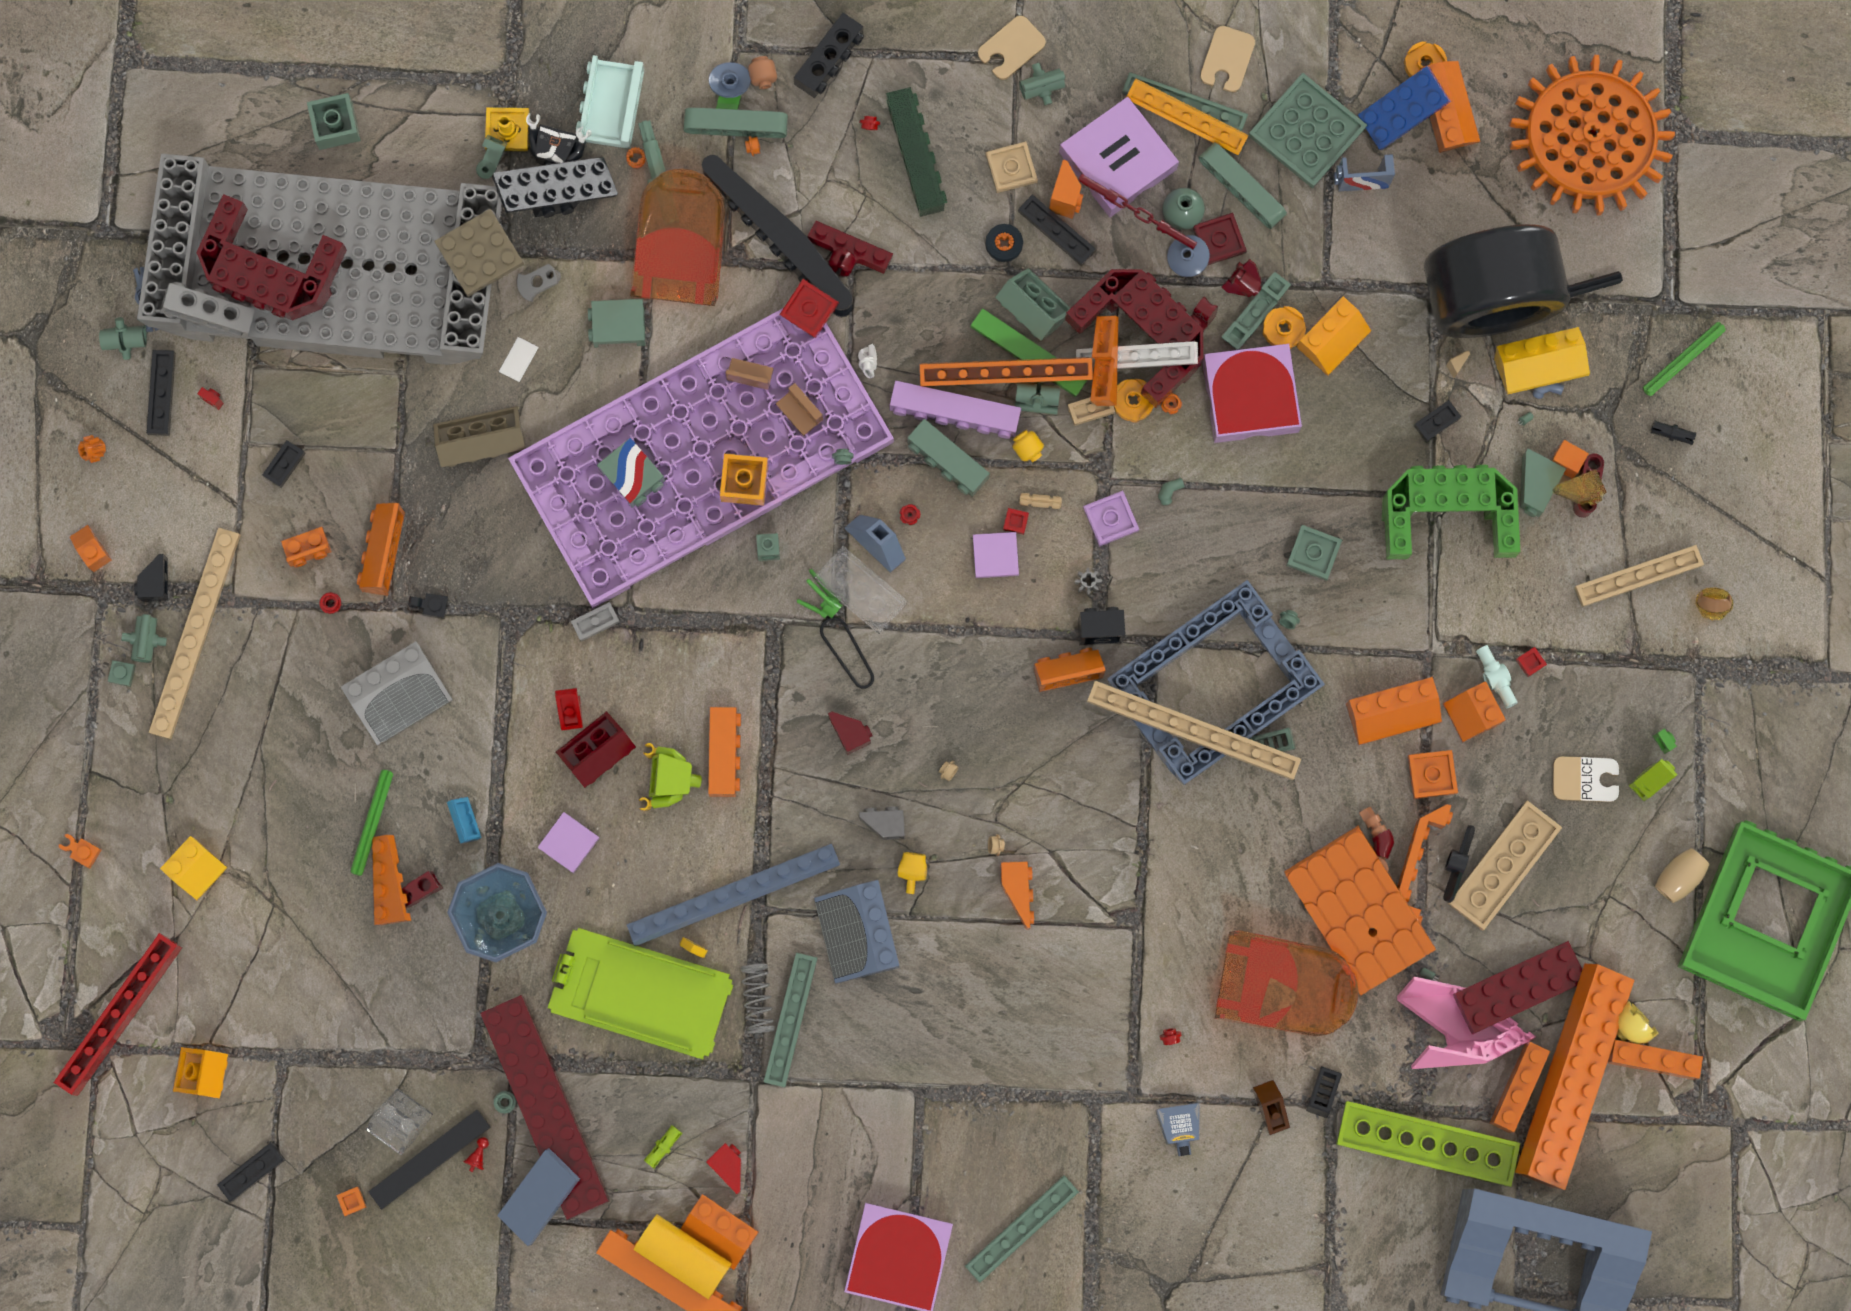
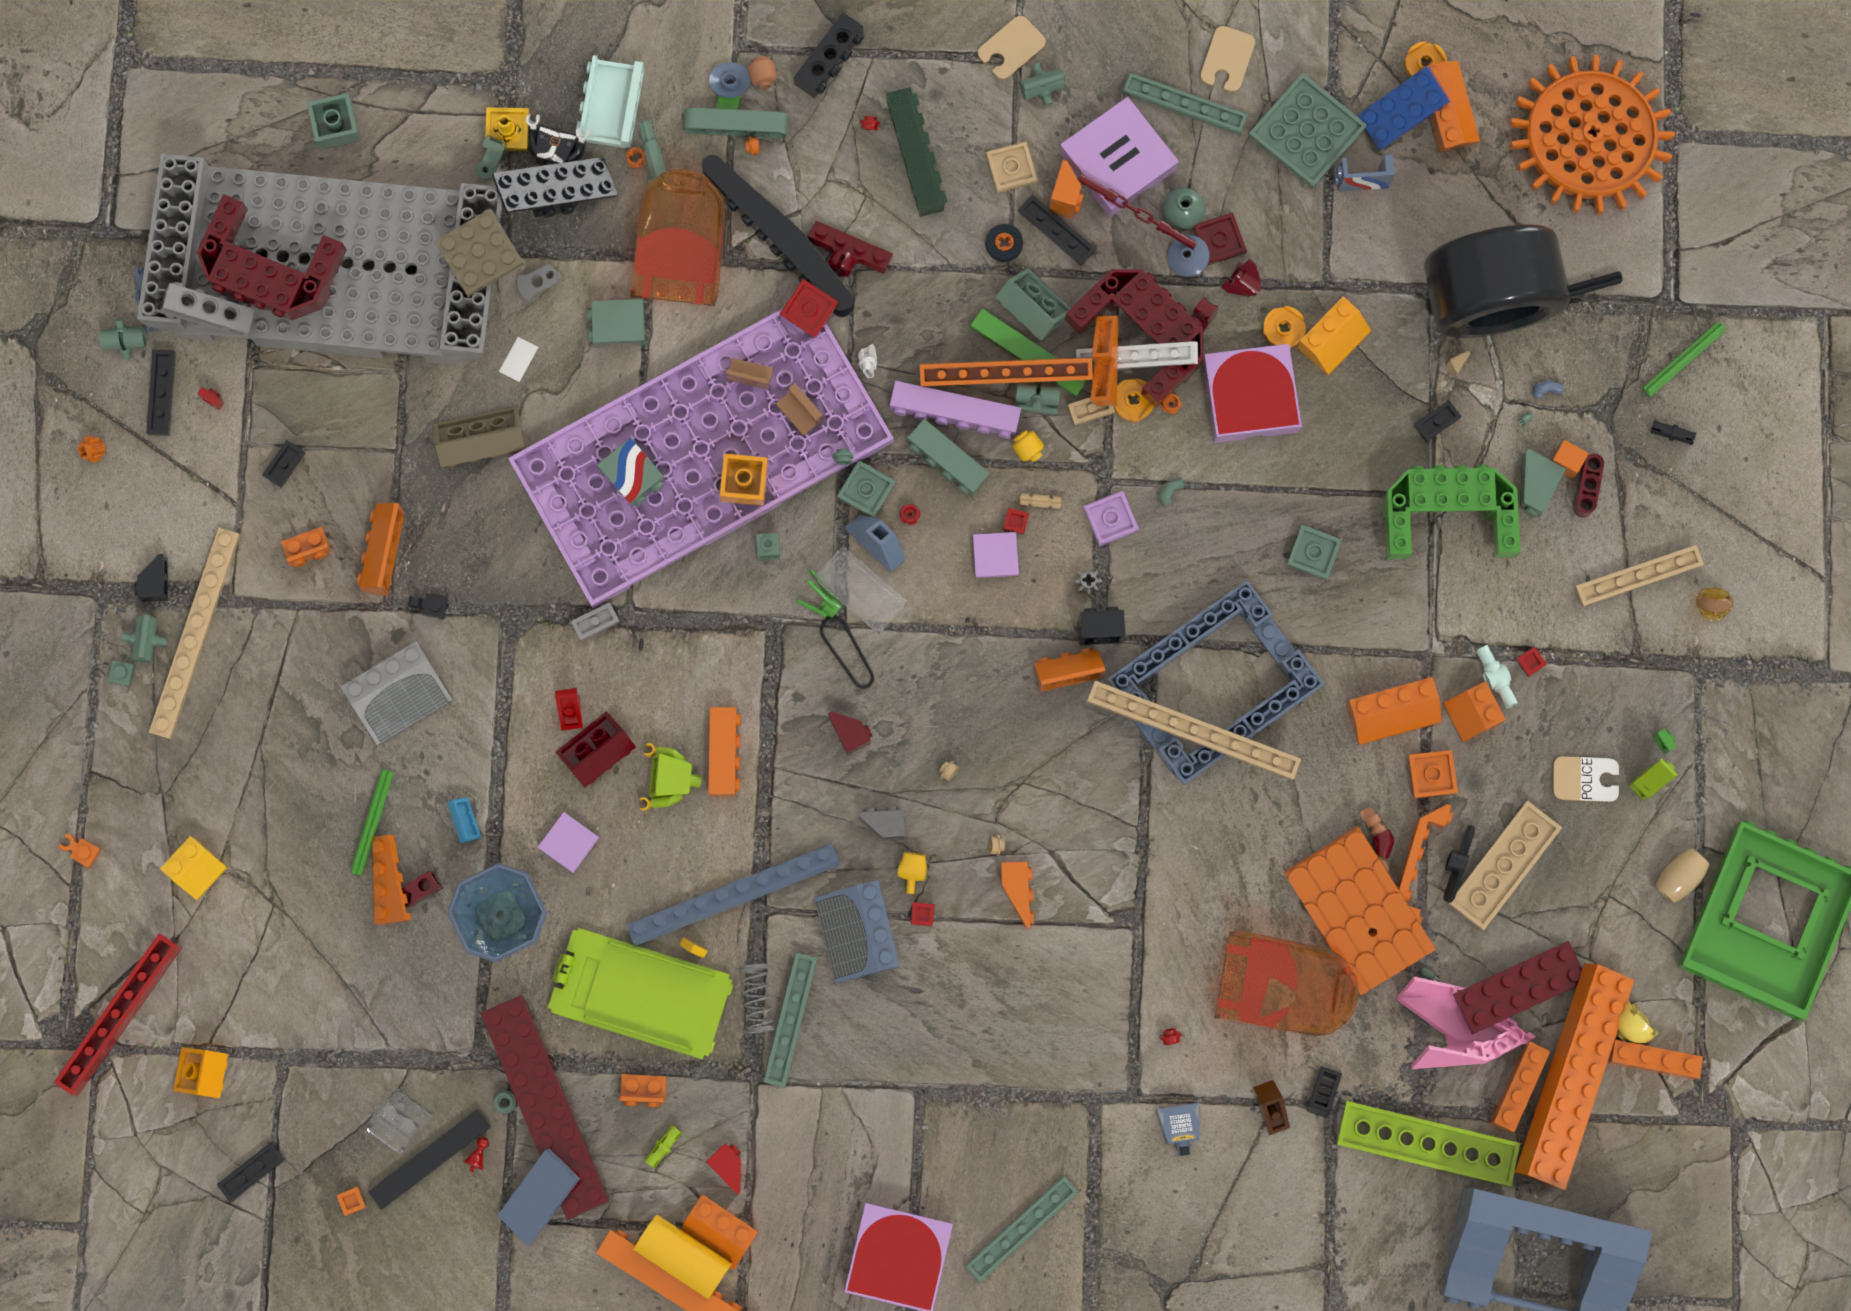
(90, 548): orange slope -> none
(327, 597): red plate -> none
(643, 1089): none -> orange bracket
(866, 489): none -> sand green plate
(922, 914): none -> red plate
(1187, 116): light orange plate -> none
(1242, 185): sand green beam -> none
(1256, 311): sand green slope -> none
(1288, 734): sand green slope -> none
(1289, 619): sand green plate -> none
(1542, 360): yellow slope -> none
(1582, 489): clear yellow slope -> none

